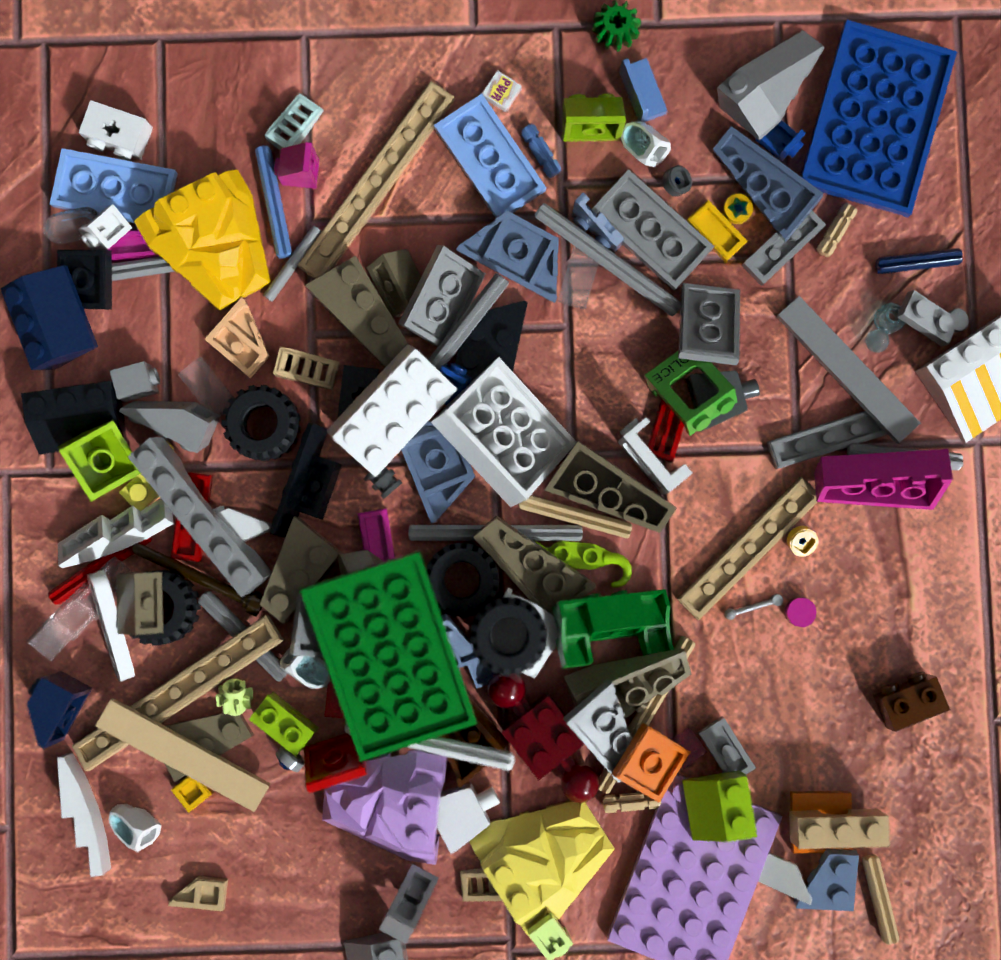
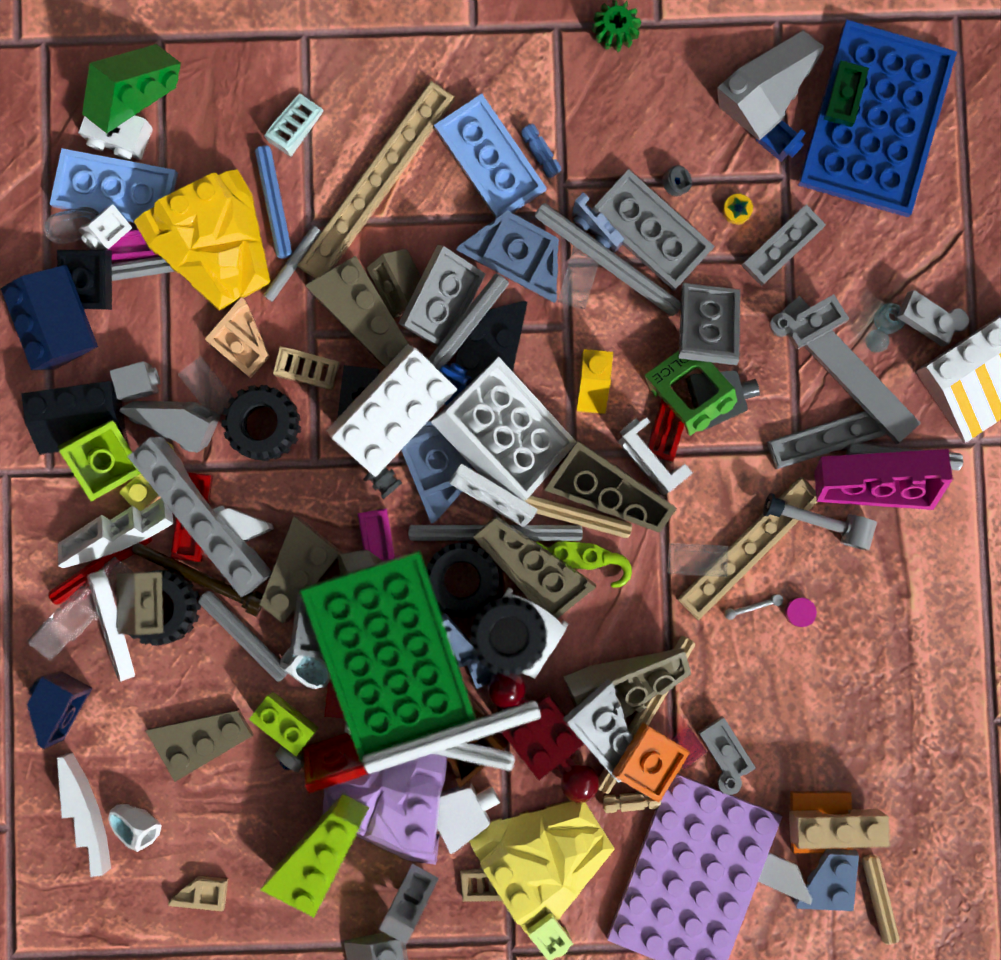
(128, 84): none -> green wedge
(182, 754): tan tile -> none
(186, 687): tan tile -> none
(191, 793): yellow tile -> none
(234, 697): yellowish green gear -> none
(298, 166): dark pink slope -> none
(308, 483): black bracket -> none
(312, 864): none -> lime wedge
(451, 737): none -> white axle
(492, 495): none -> white tile
(501, 91): tile -> none
(593, 118): lime slope -> none
(594, 381): none -> yellow slope
(611, 617): green bracket -> none
(642, 90): medium blue panel -> none
(645, 143): white rock -> none
(697, 559): none -> clear tile
(717, 230): yellow tile -> none
(719, 807): lime slope -> none
(769, 183): sand blue wing -> none
(802, 541): tile -> none
(810, 323): none -> light grey hinge
(836, 230): tan axle -> none
(846, 93): none -> dark green plate
(855, 531): none -> light grey piece
(911, 701): reddish brown brick -> none
(919, 261): dark blue axle -> none

